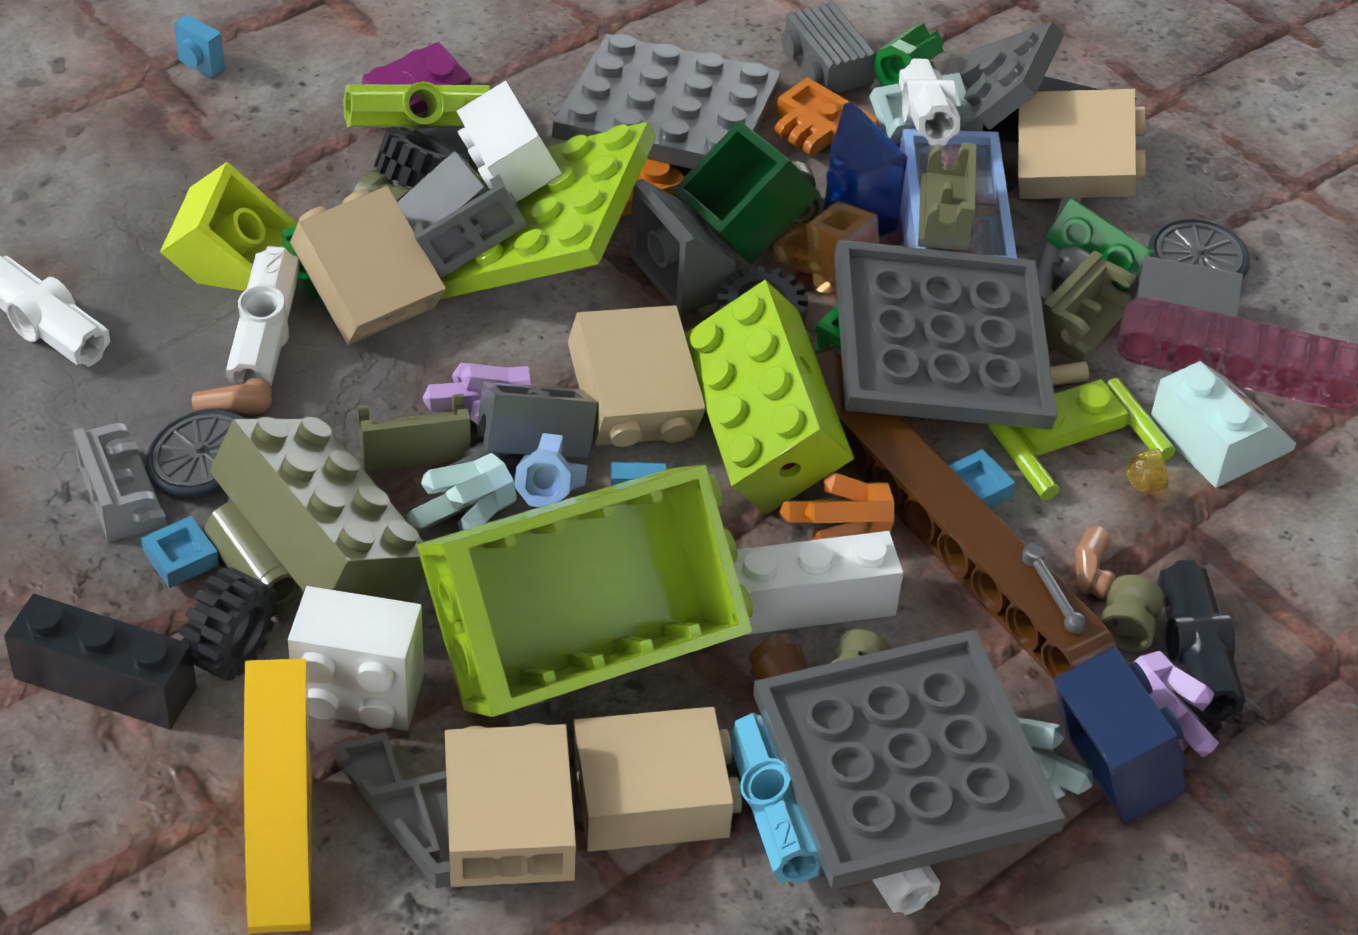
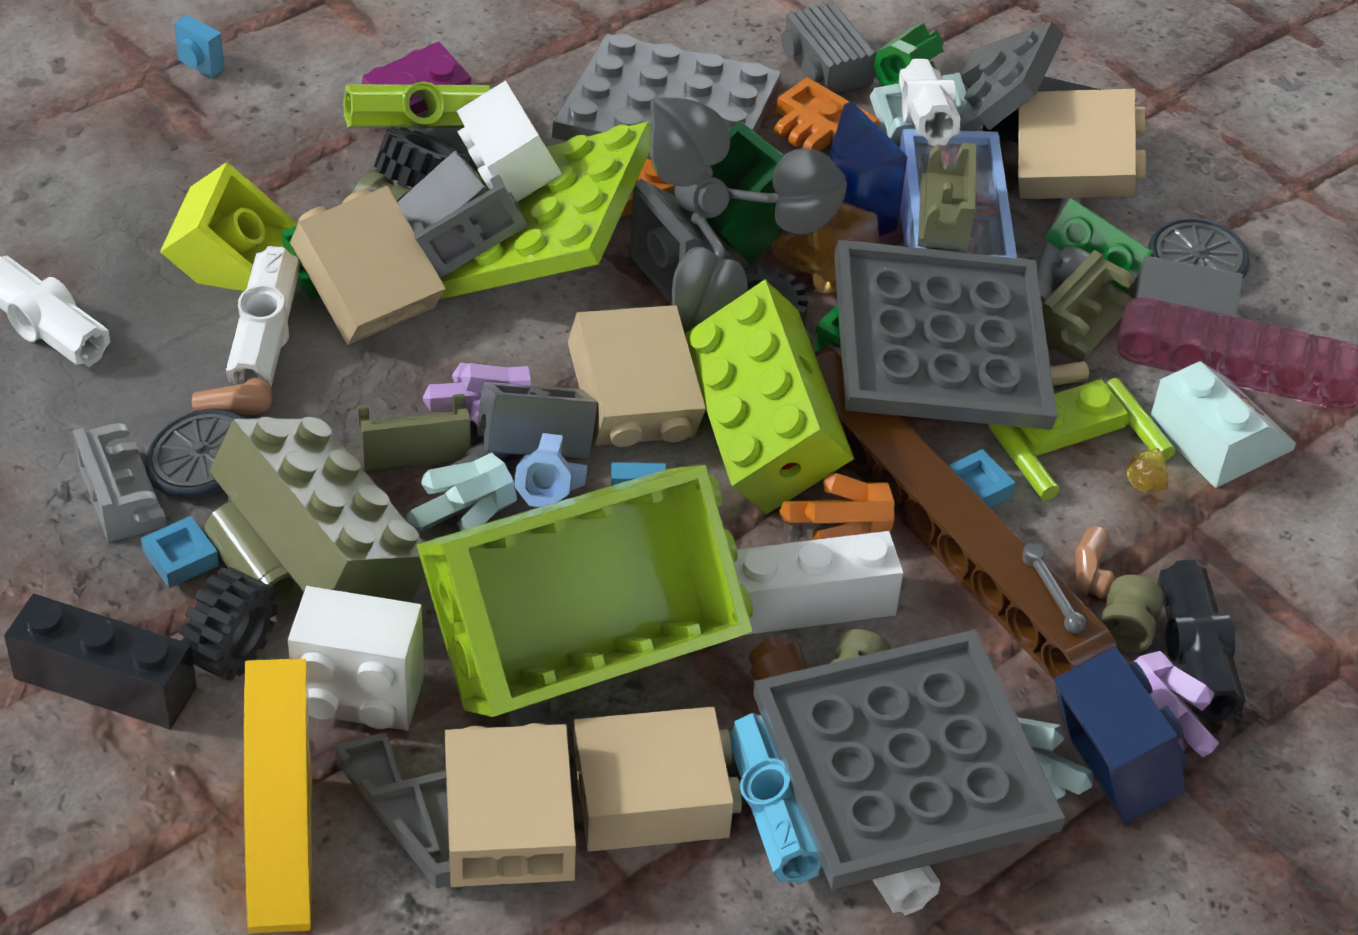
(683, 146): none -> dark grey plant

